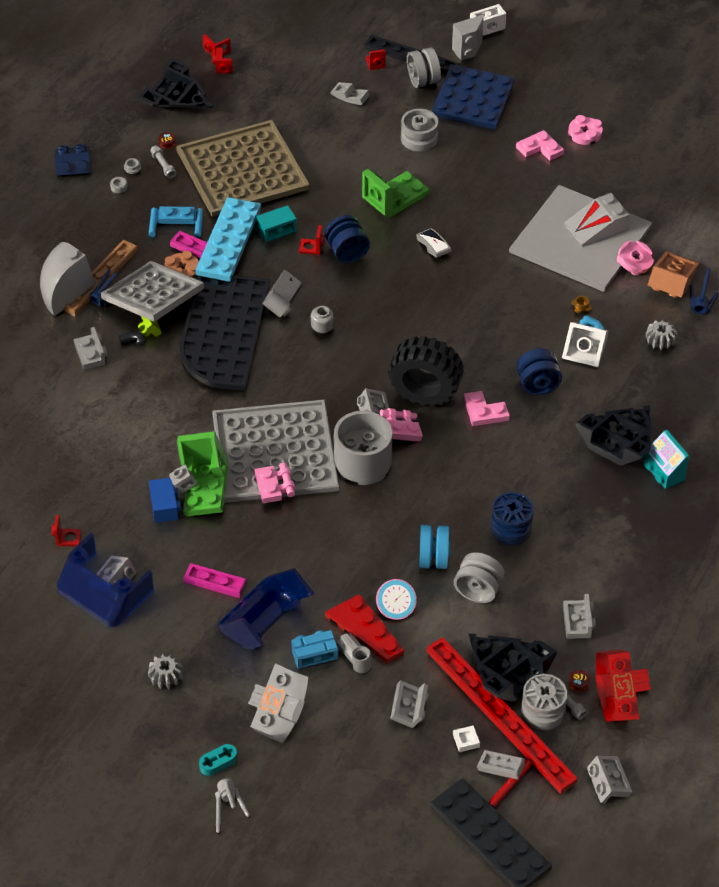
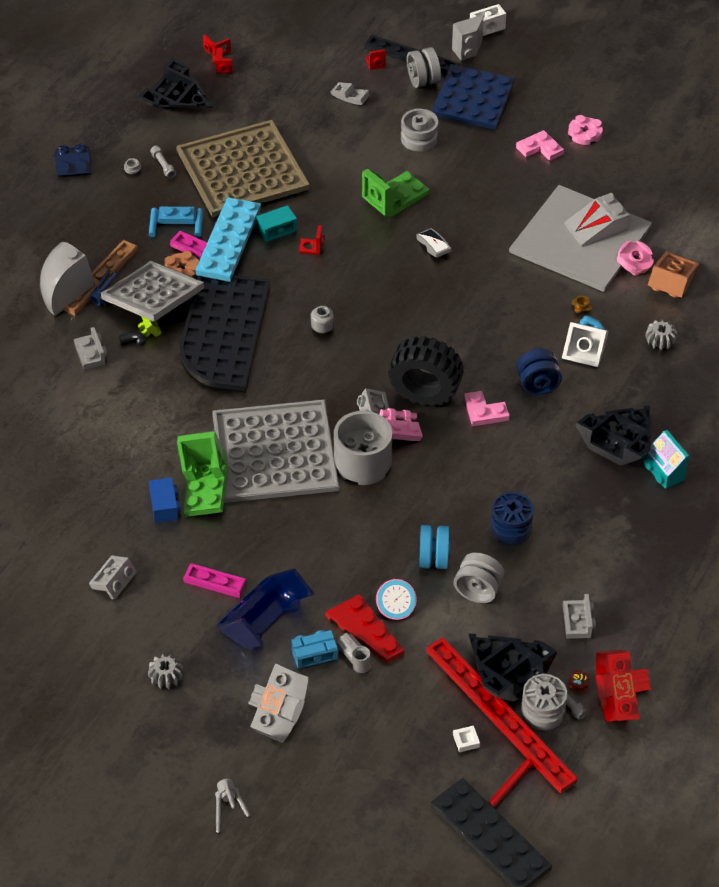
(60, 534): red bracket -> none
(96, 596): clear blue windscreen -> none
(118, 185): light grey tile -> none
(166, 140): clear red tile -> none
(183, 478): light grey bracket -> none
(218, 760): teal beam -> none
(268, 483): bright pink plate -> none
(281, 293): light grey door -> none
(347, 239): dark blue wheel -> none
(409, 704): light grey bracket -> none
(501, 764): light grey plate -> none
(608, 778): light grey bracket -> none
(701, 304): dark blue plant -> none

